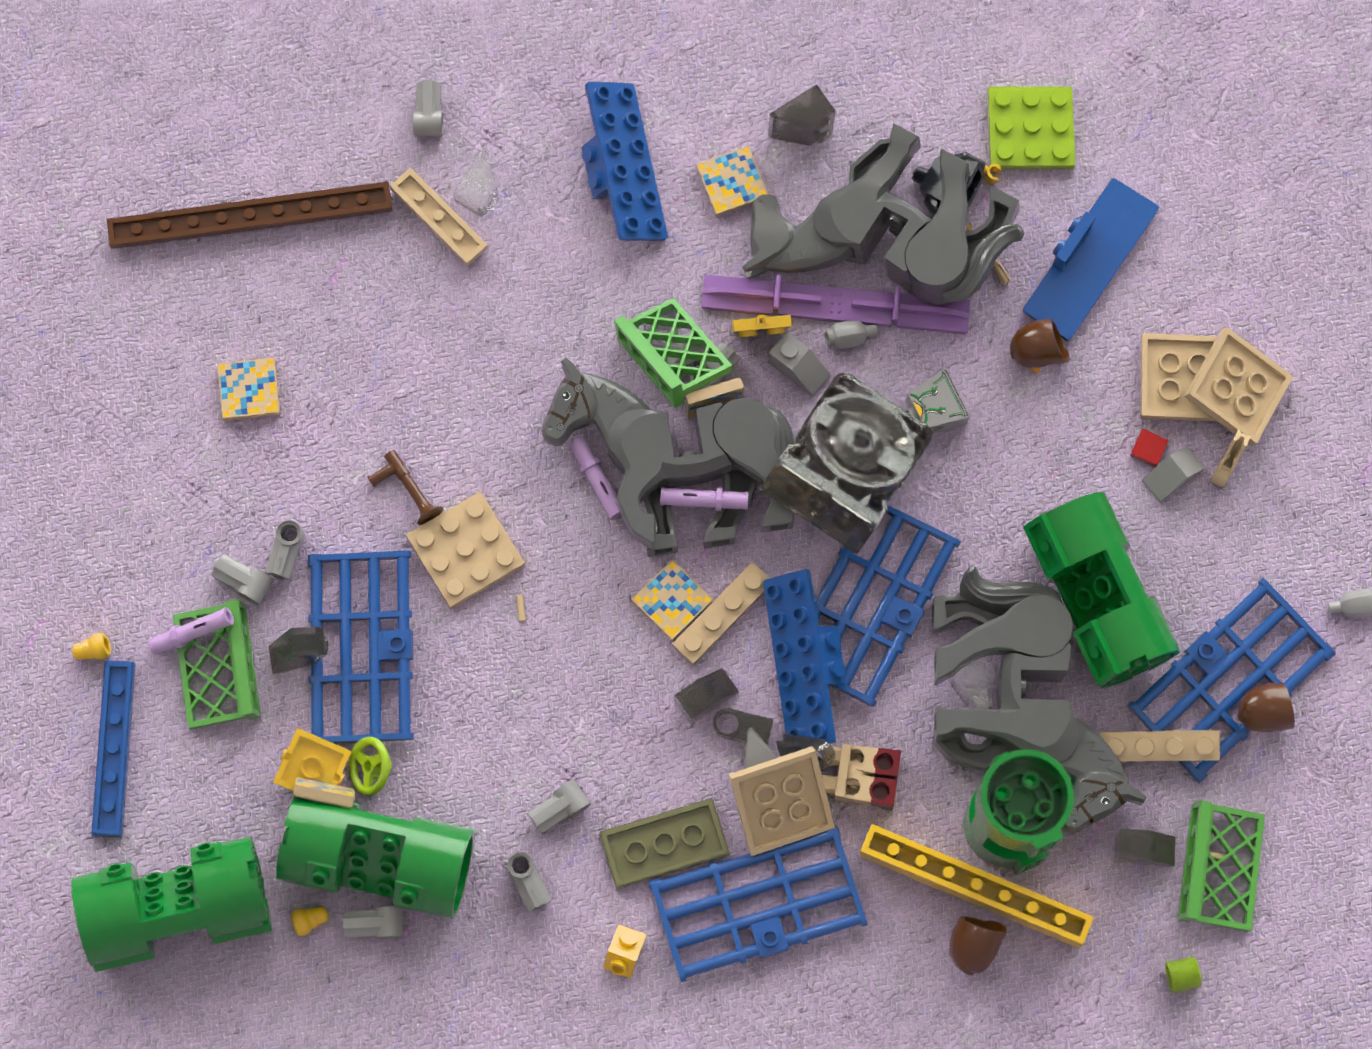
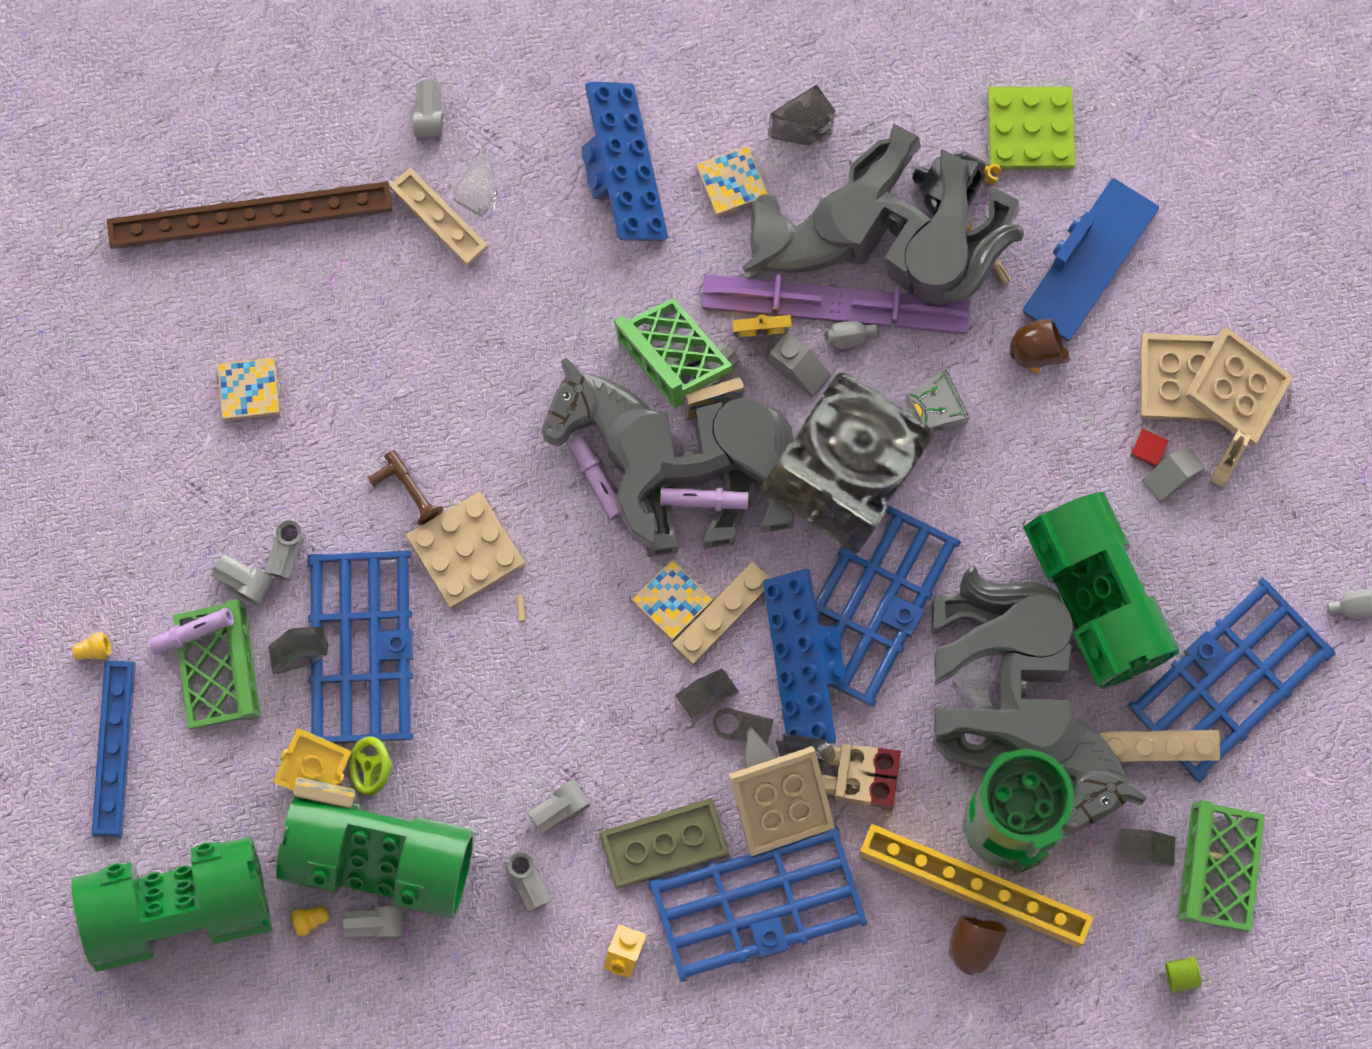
(1267, 709): reddish brown piece -> none

